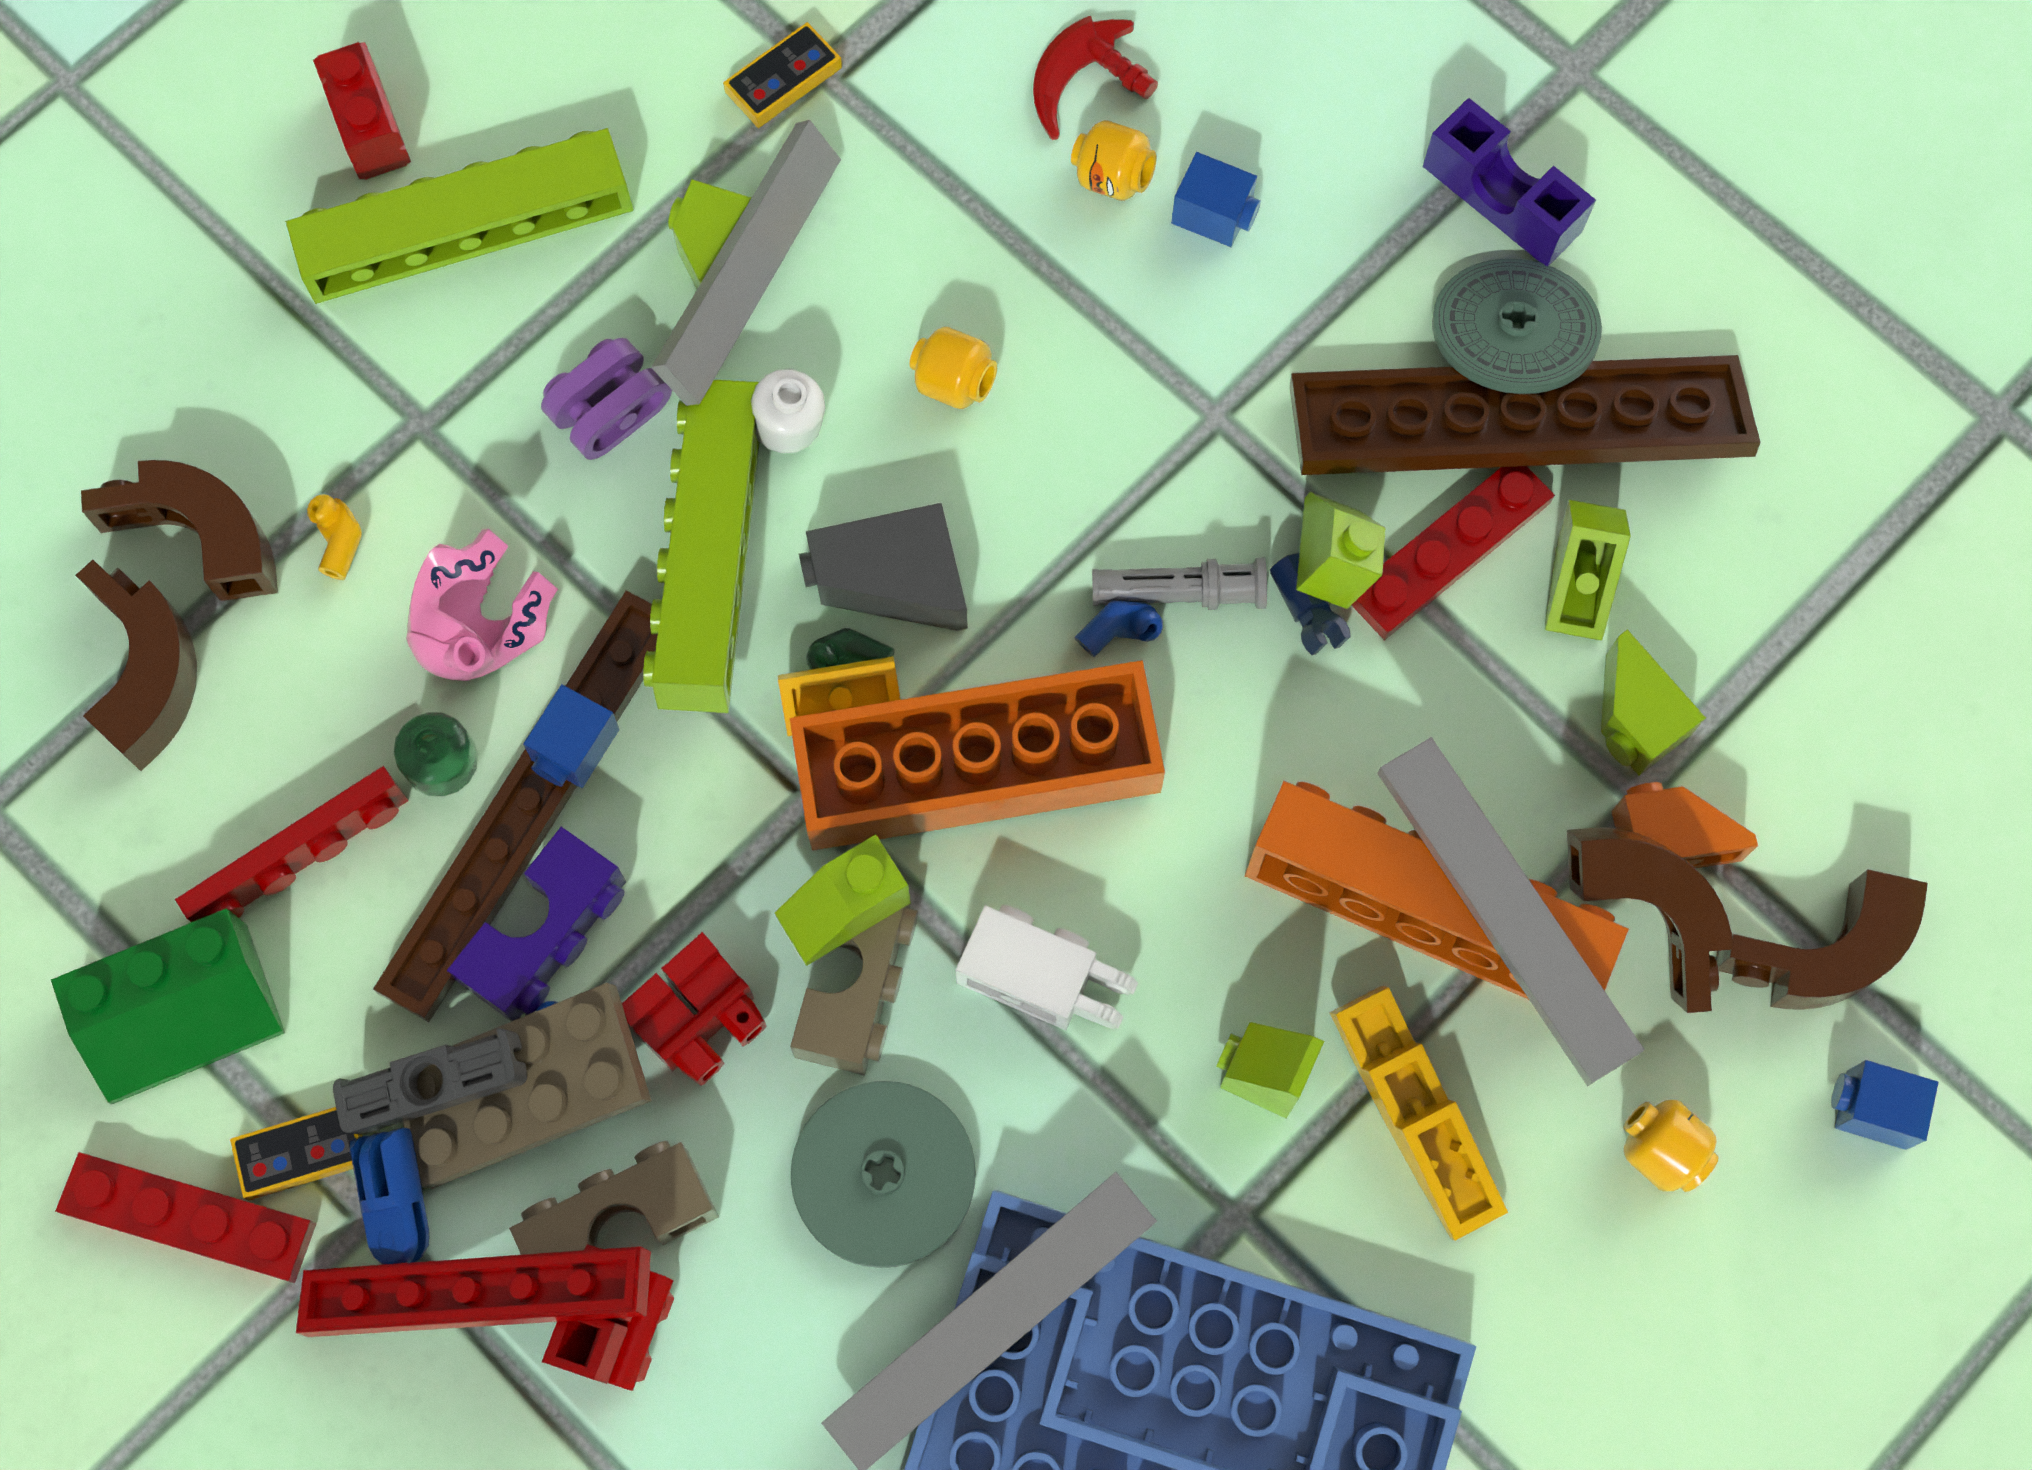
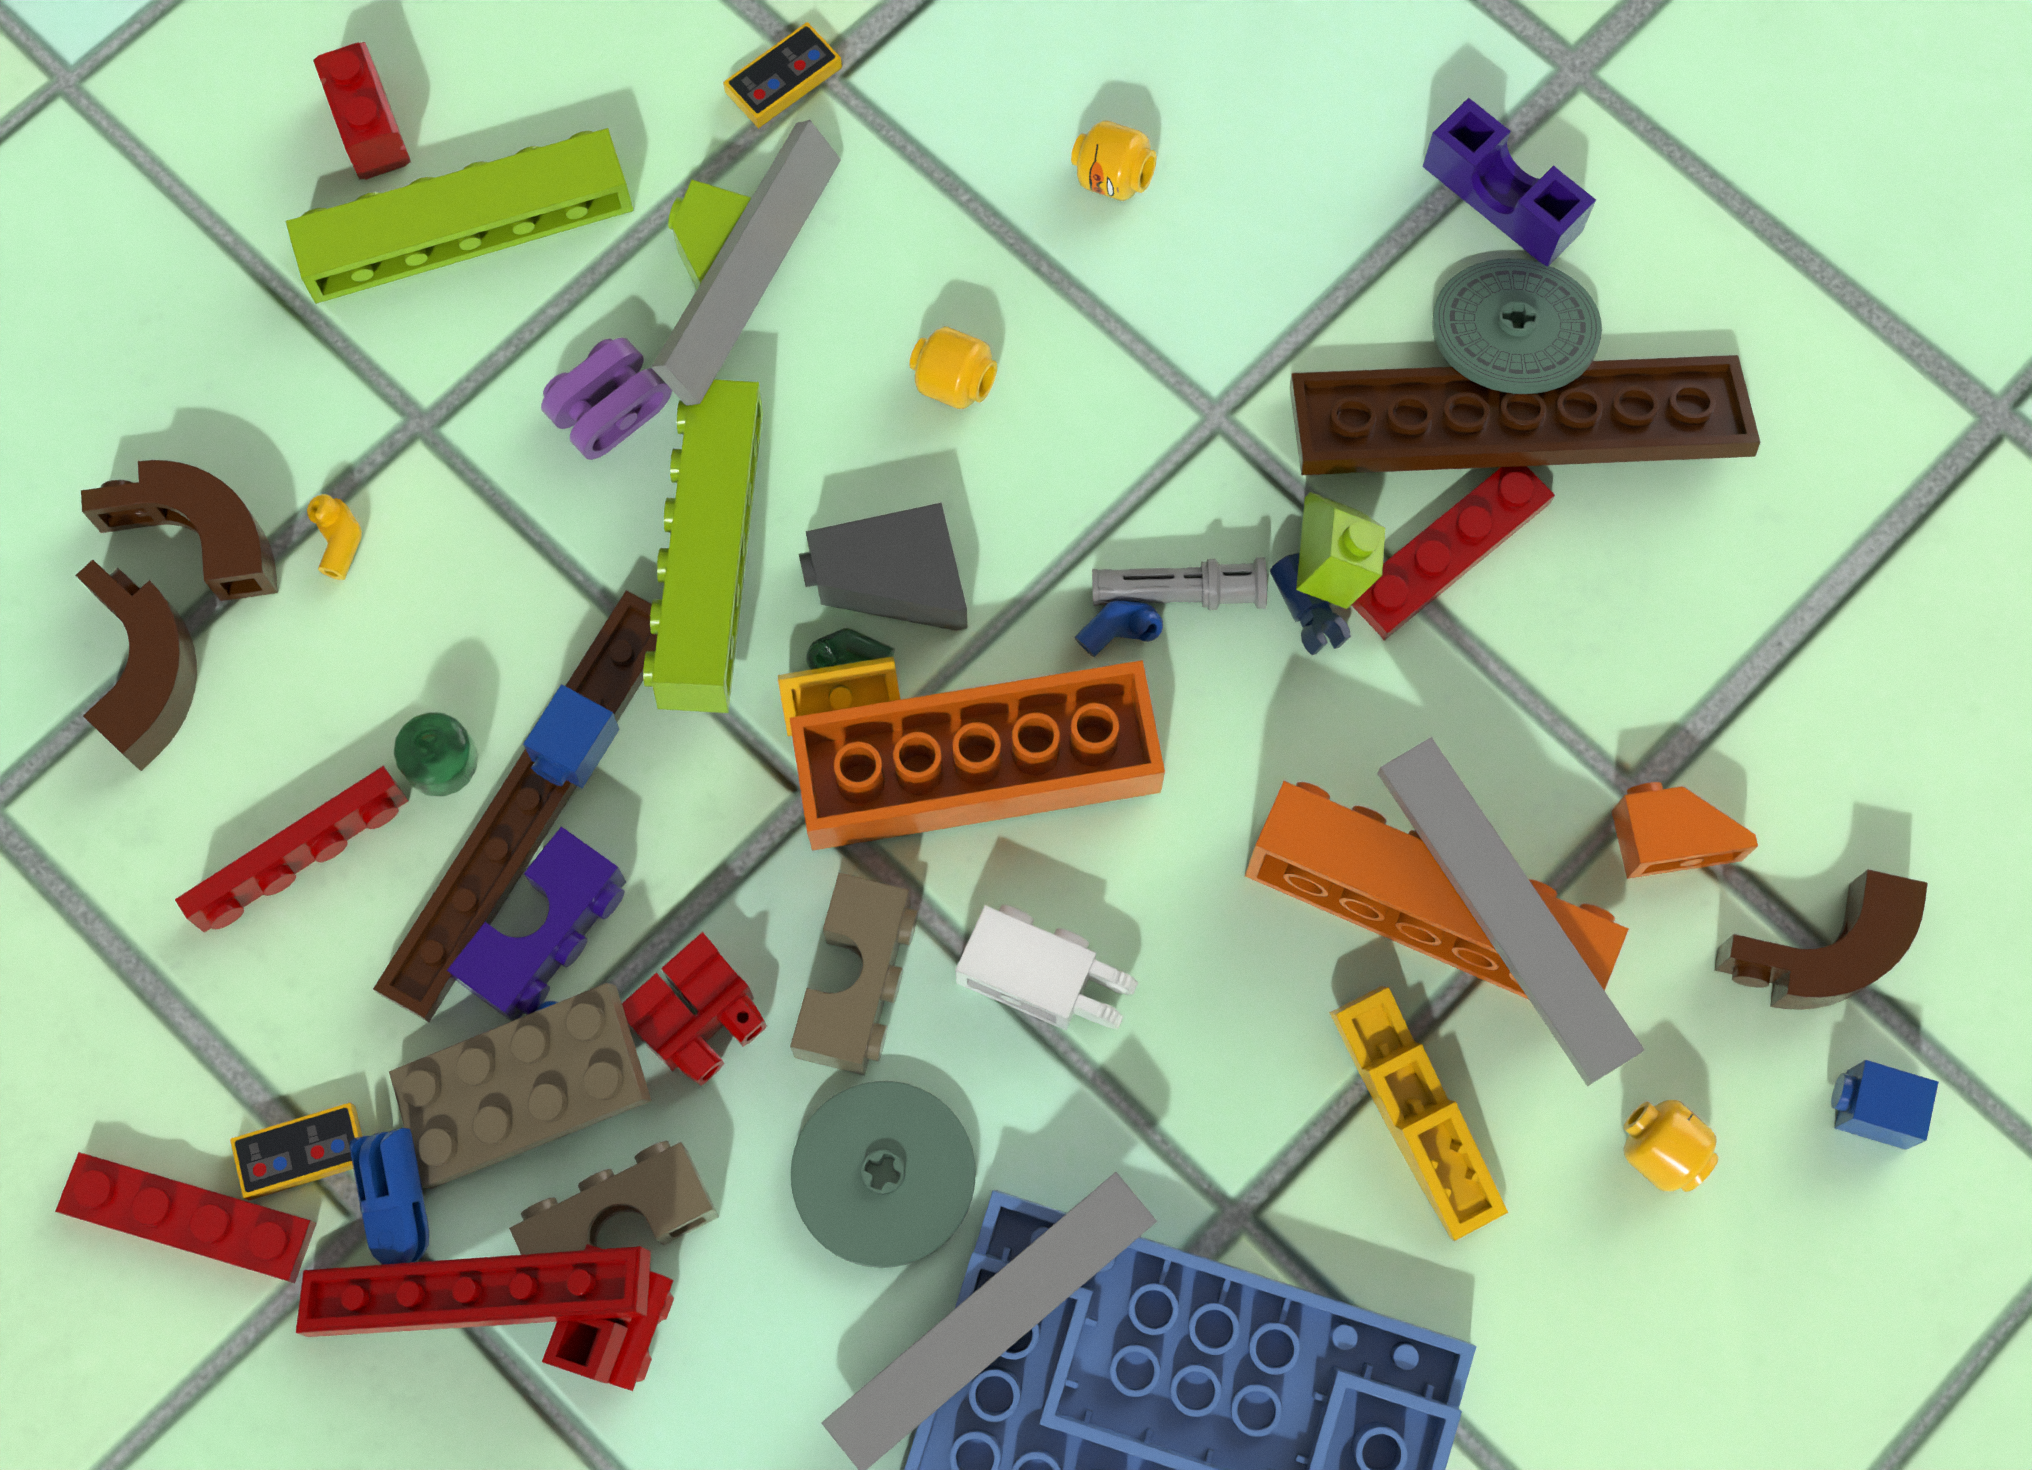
(168, 1005): green slope -> none
(393, 1095): dark grey piece -> none
(446, 617): bright pink piece -> none
(787, 410): white head -> none
(843, 900): lime slope -> none
(1073, 50): red piece -> none
(1215, 200): blue brick -> none
(1269, 1066): lime slope -> none
(1586, 569): lime slope -> none
(1633, 866): reddish brown arch -> none
(1642, 707): lime slope -> none

